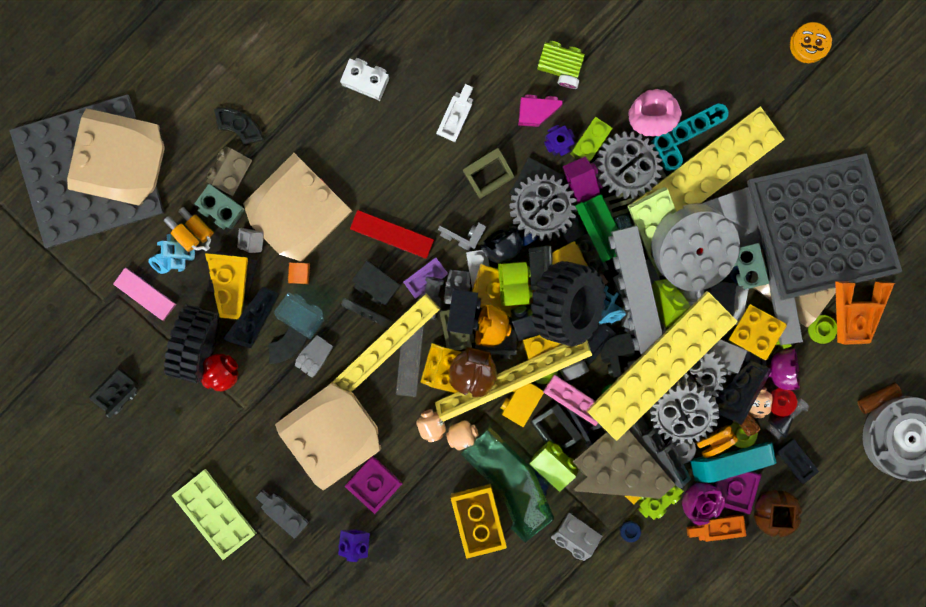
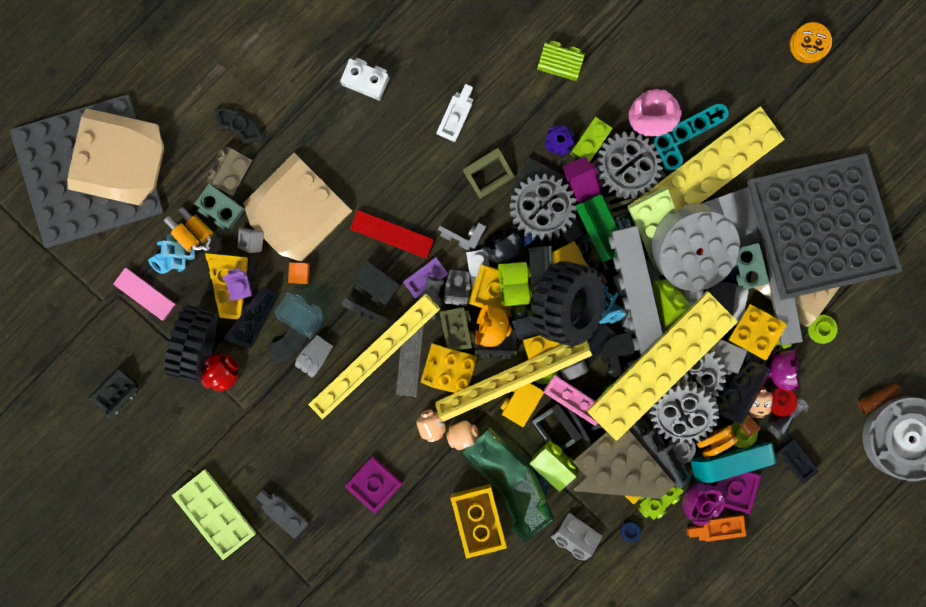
(237, 284): none -> medium lavender bracket
(330, 435): tan wedge -> none
(354, 544): dark purple brick -> none
(462, 312): black brick -> none
(473, 372): reddish brown piece -> none
(536, 111): dark pink slope -> none
(568, 81): white tile -> none
(764, 514): reddish brown piece -> none
(859, 319): orange wing -> none

